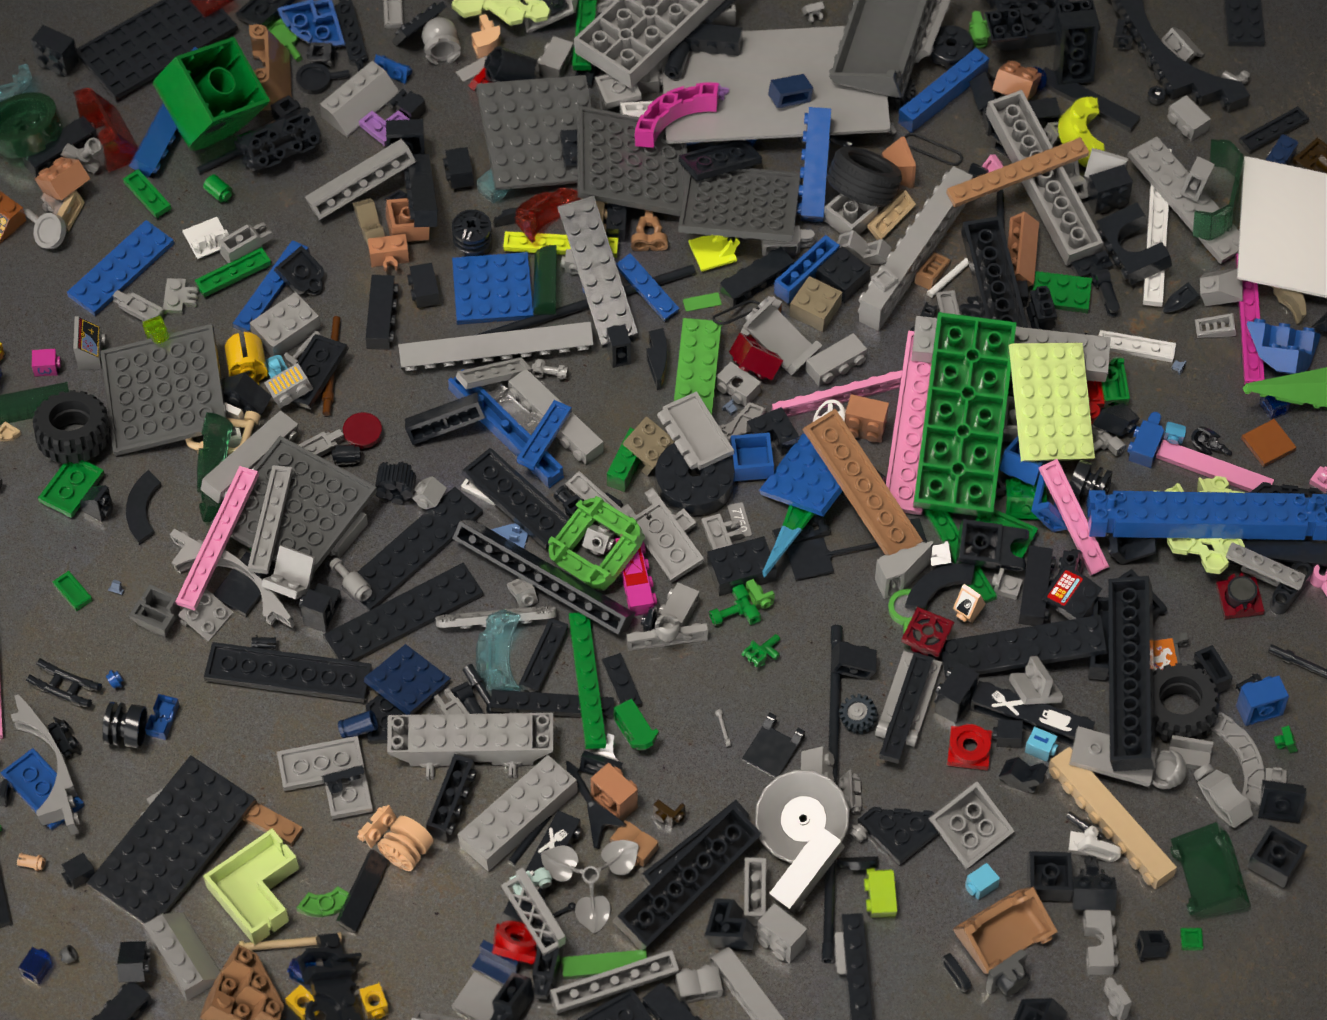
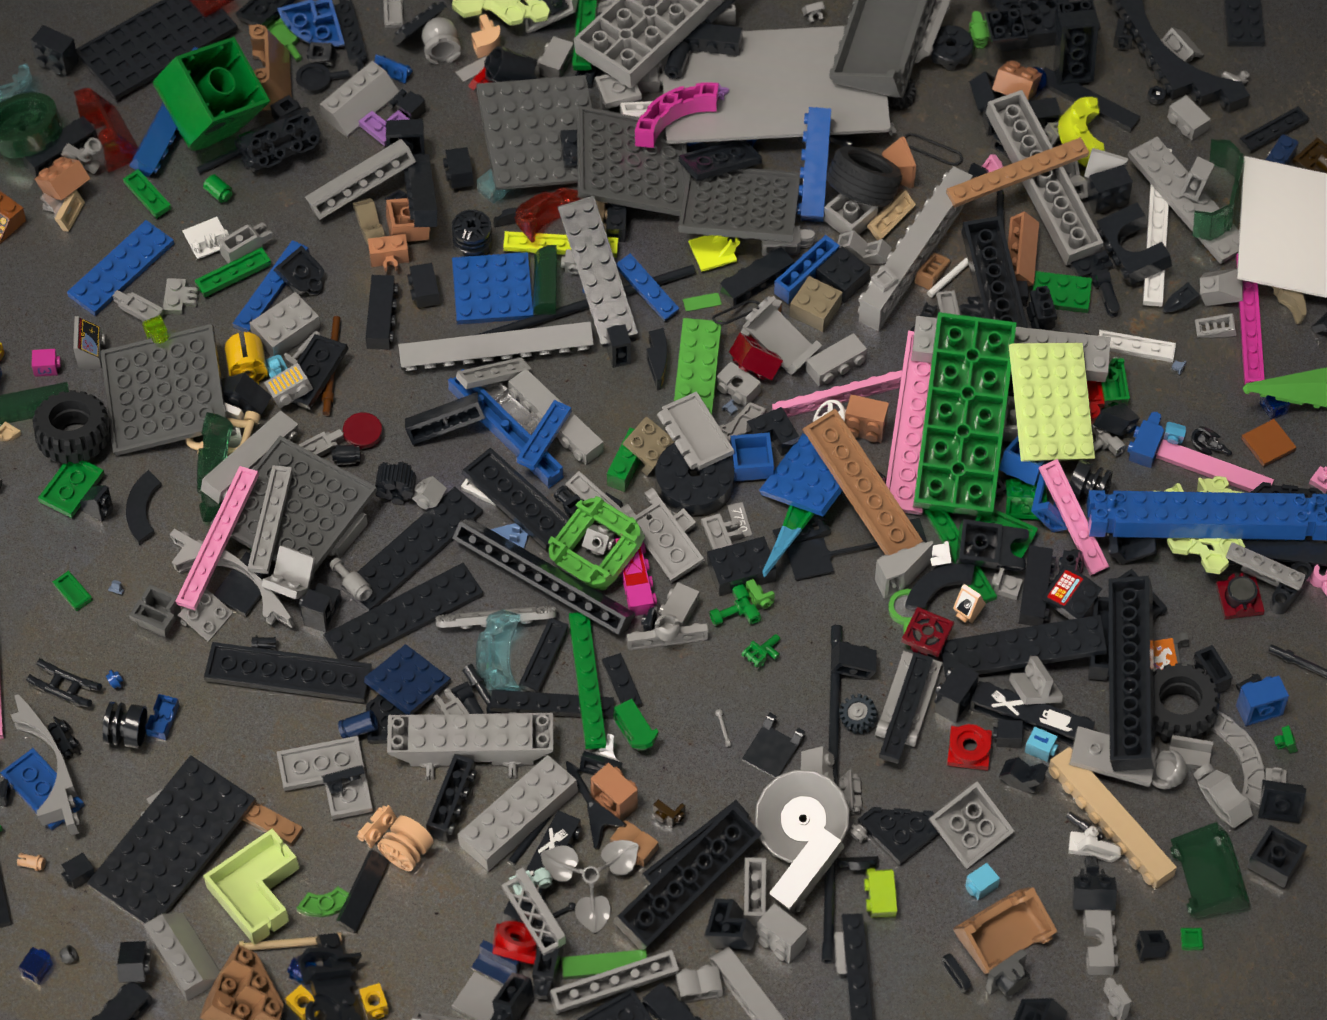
(48, 229): light grey piece -> none
(523, 592): light grey bracket -> none
(540, 368): light grey bar -> none
(656, 241): medium nougat piece -> none
(790, 90): dark blue brick -> none
(942, 90): blue brick -> none
(1050, 875): black brick -> none
(1284, 347): blue brick -> none

